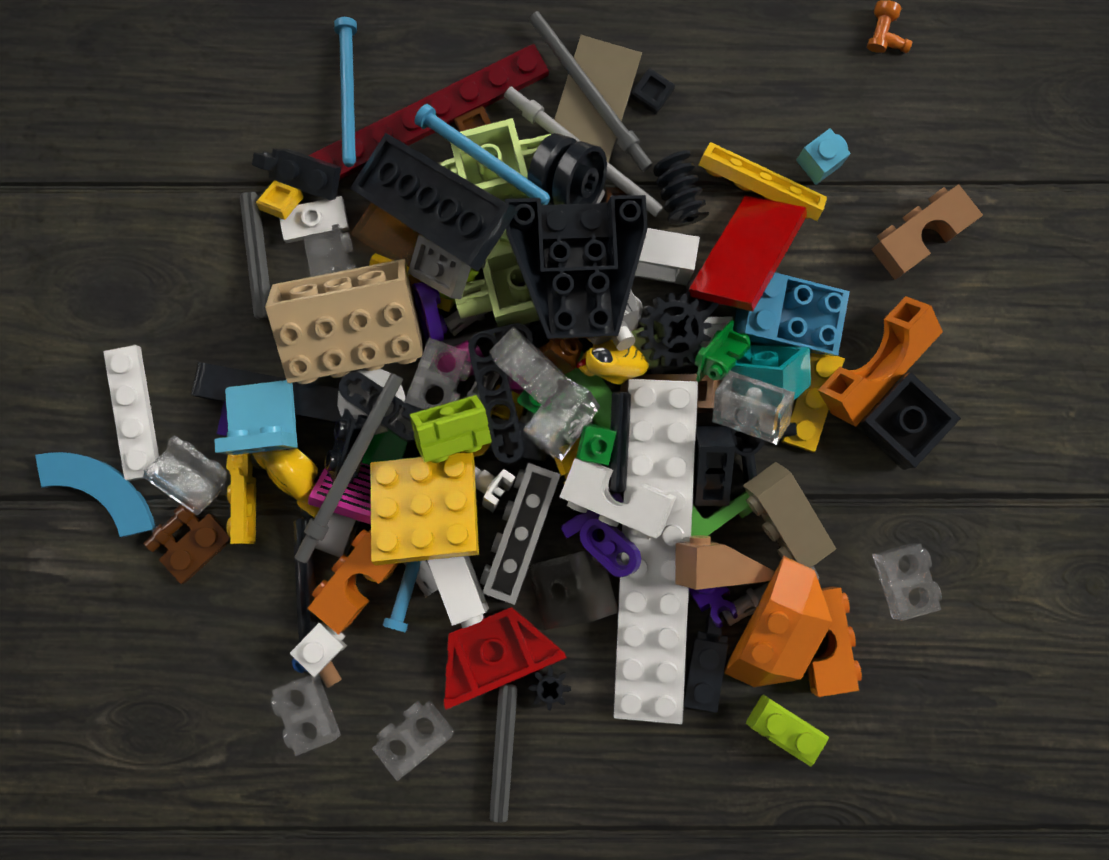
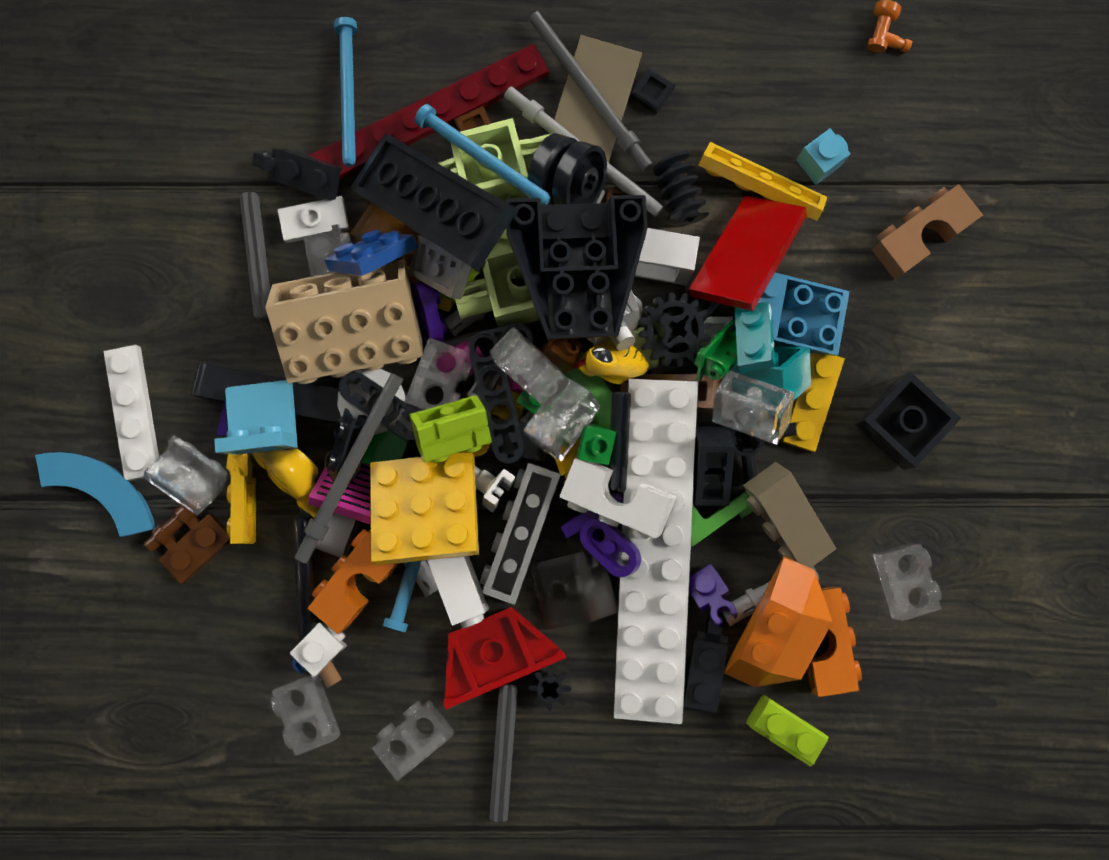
(279, 199): yellow tile -> none
(370, 253): none -> blue plate
(713, 565): medium nougat slope -> none
(755, 338): none -> teal plate
(906, 336): orange arch -> none

